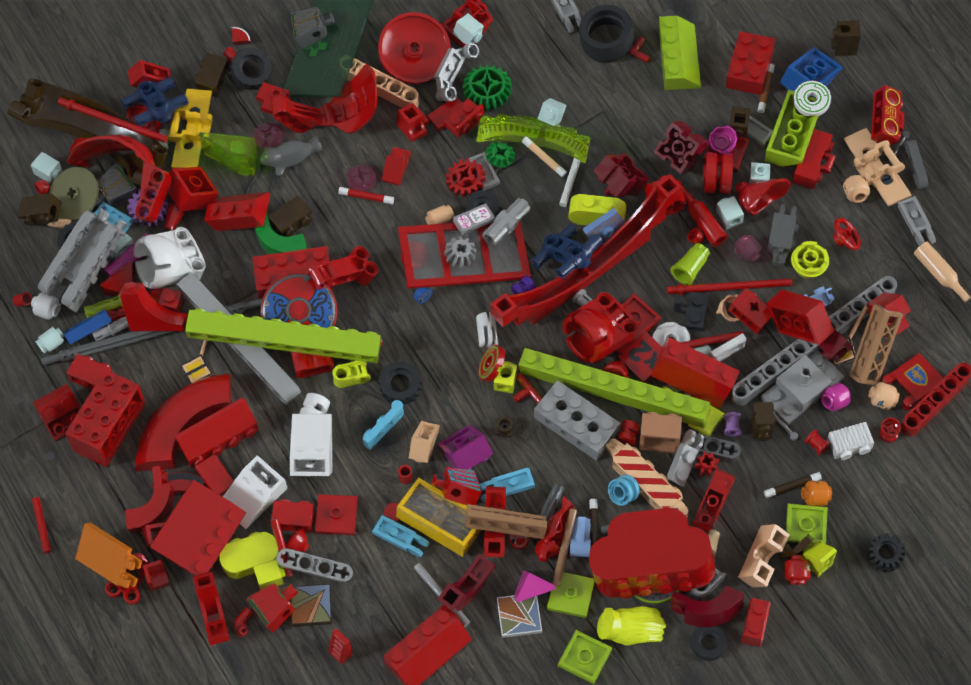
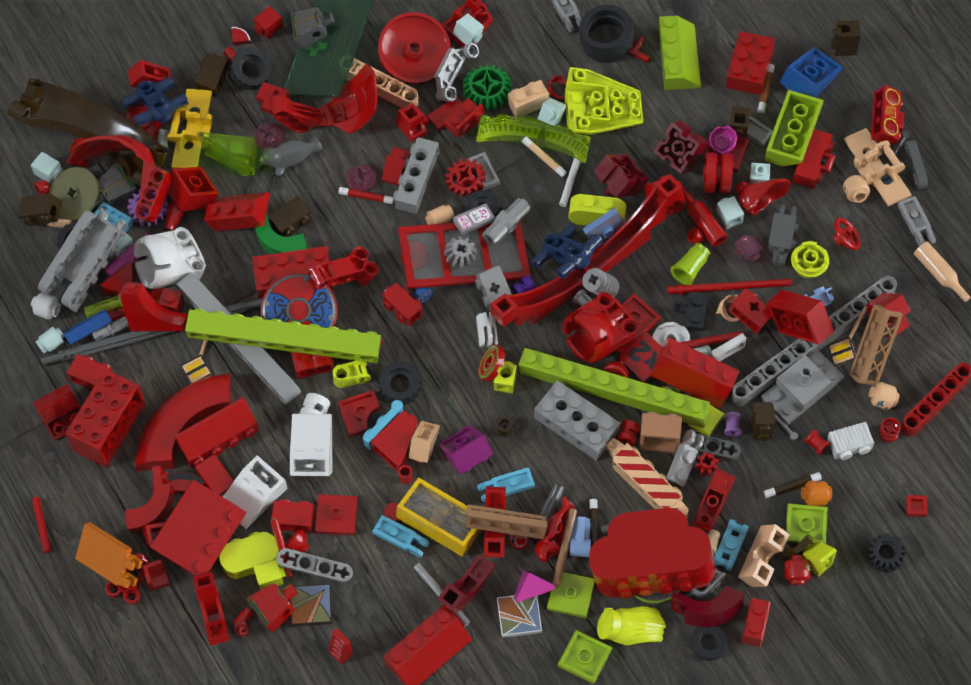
(22, 299): red hinge -> none
(71, 105): red bar -> none
(268, 22): none -> red brick
(357, 412): none -> red tile
(395, 440): none -> red slope
(402, 304): none -> red brick
(411, 200): none -> light grey brick
(458, 485): red torso -> none
(495, 277): none -> light grey brick
(499, 160): green gear -> none
(527, 98): none -> light nougat brick
(528, 389): red piece -> none
(558, 80): none -> red piece
(600, 103): none -> neon yellow wedge
(600, 281): none -> light grey piece
(623, 490): medium azure wheel -> none
(730, 545): none -> medium azure plate
(816, 89): white tile -> none
(835, 346): dark red brick -> none
(836, 397): dark pink head -> none
(916, 378): red flag -> none
(916, 506): none -> red plate

